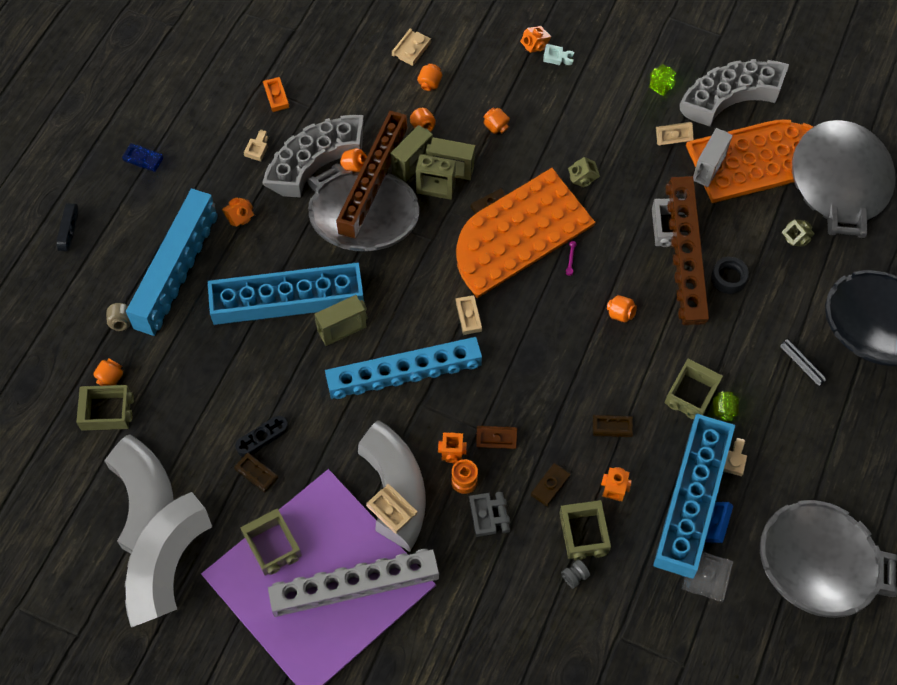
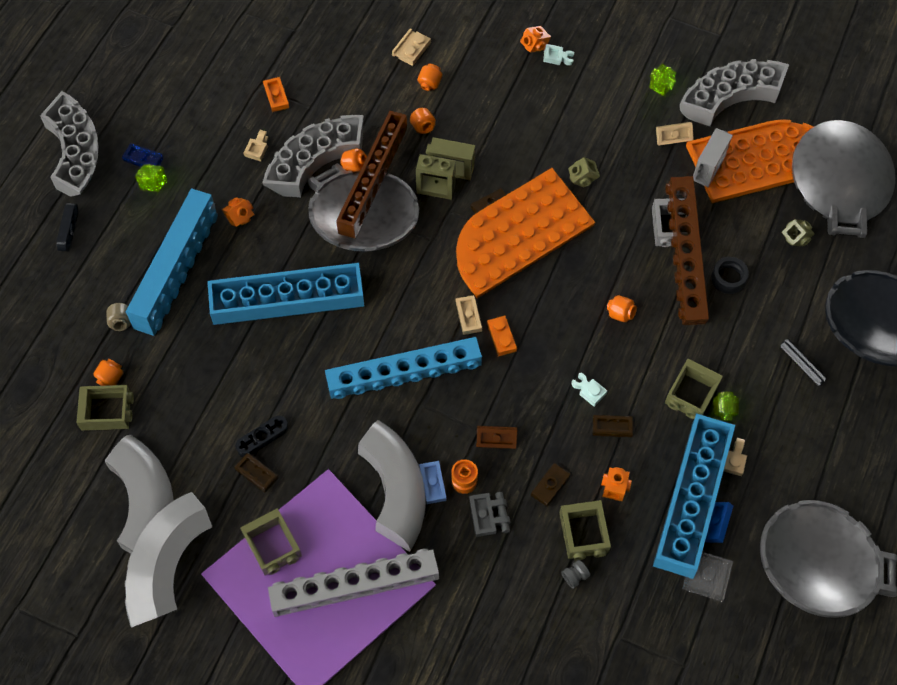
(78, 143): none -> light grey brick
(151, 178): none -> clear neon green brick
(341, 320): olive window -> none
(391, 508): tan plate -> none
(406, 154): olive window -> none
(433, 482): none -> medium blue plate
(452, 447): orange brick -> none
(496, 120): orange head -> none
(501, 335): none -> orange plate
(569, 271): magenta hinge -> none
(590, 391): none -> light aqua plate

